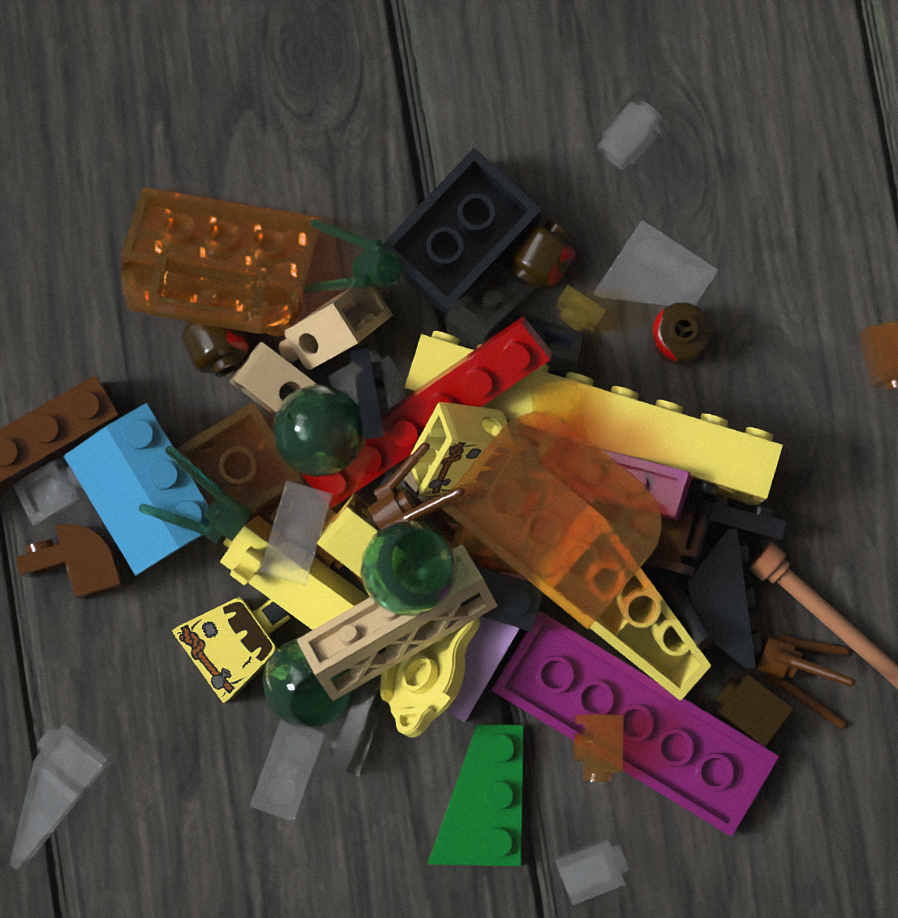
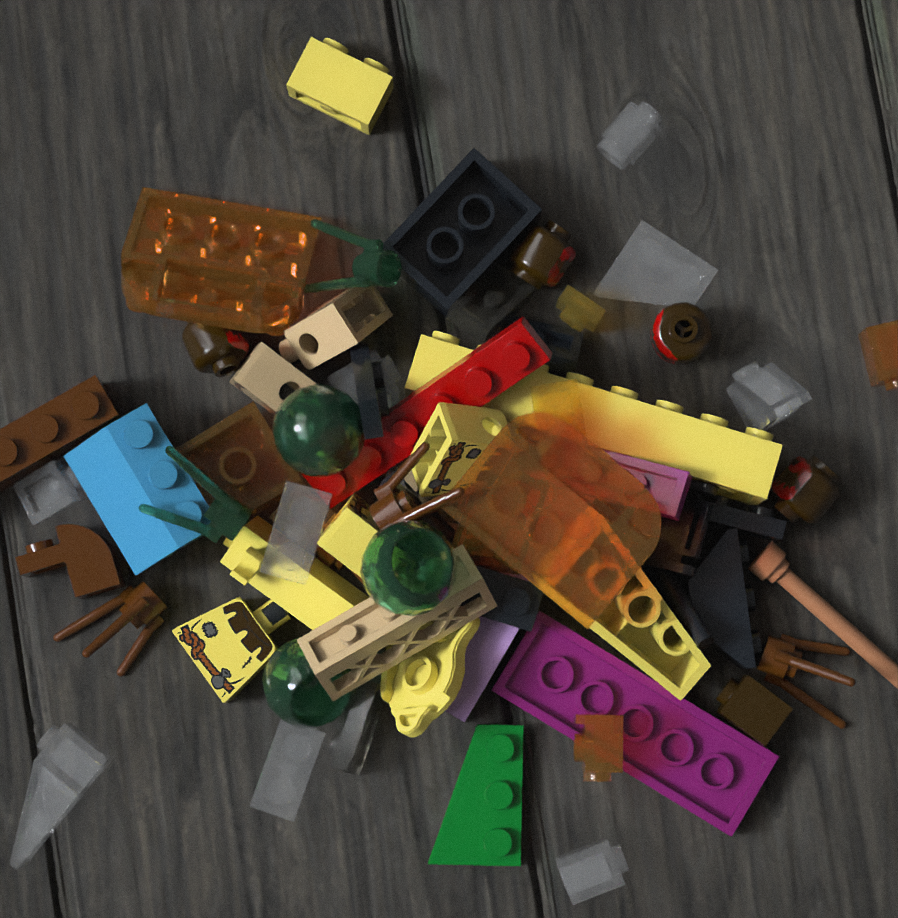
(139, 608): none -> reddish brown plant
(341, 84): none -> light yellow brick
(766, 395): none -> clear slope
(806, 489): none -> dark brown head

